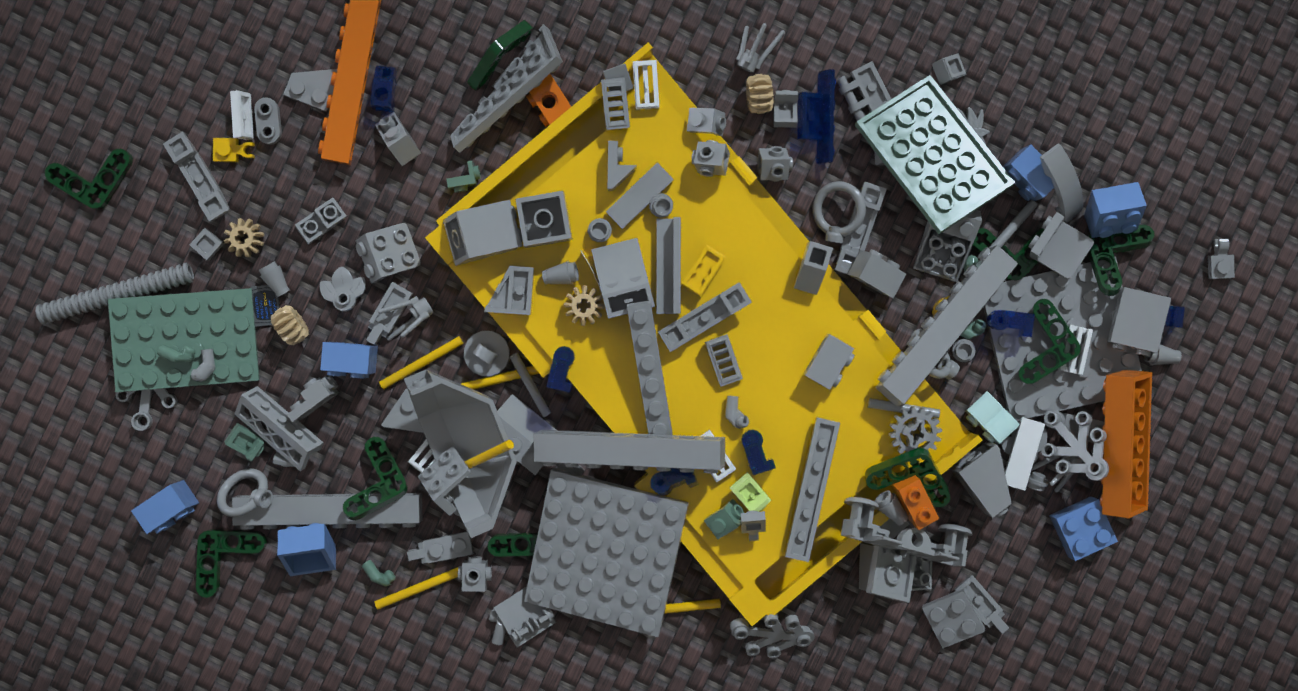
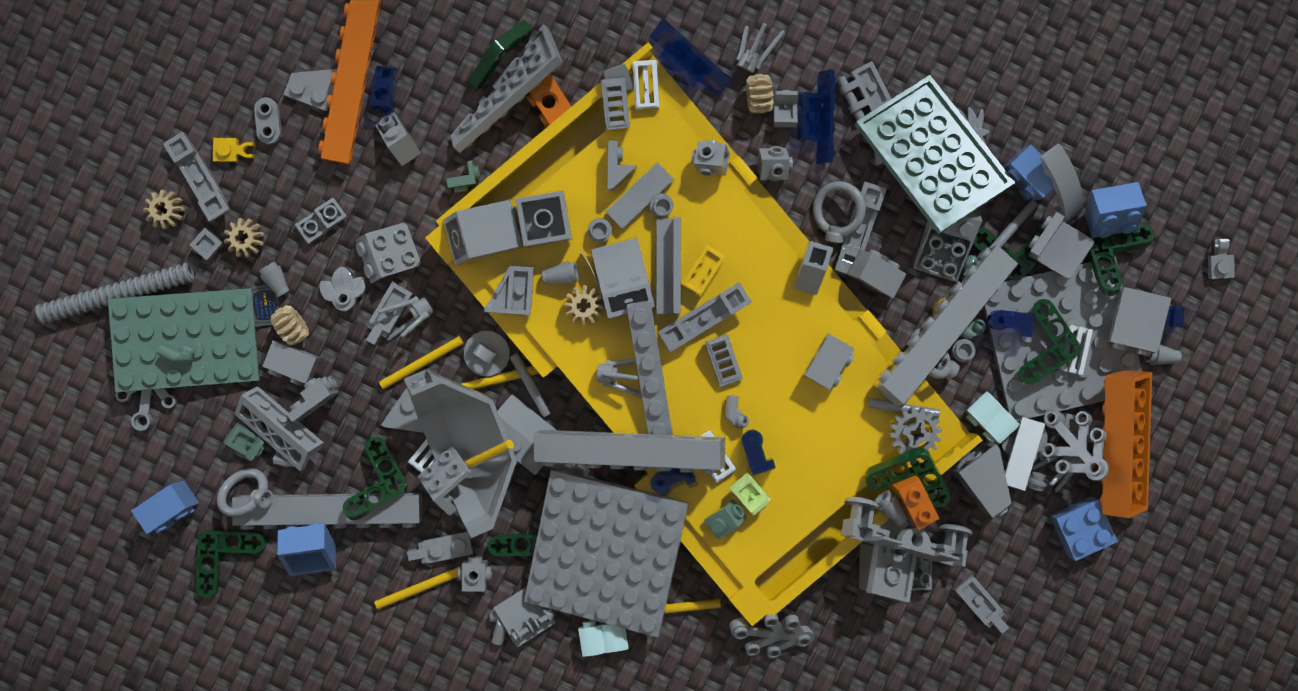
(89, 188): dark green beam -> none
(157, 215): none -> tan gear
(206, 368): light grey arm -> none
(241, 115): white tile -> none
(291, 362): none -> light grey brick
(348, 358): medium blue piece -> none
(376, 576): sand green arm -> none
(561, 362): clear blue leg -> none
(601, 638): none -> light aqua brick
(608, 374): none -> light grey plant
(687, 60): none -> clear blue bracket
(706, 121): light grey bracket -> none
(752, 523): light grey plate -> none
(812, 489): light grey plate -> none
(949, 69): light grey slope -> none
(953, 618): light grey plate -> none

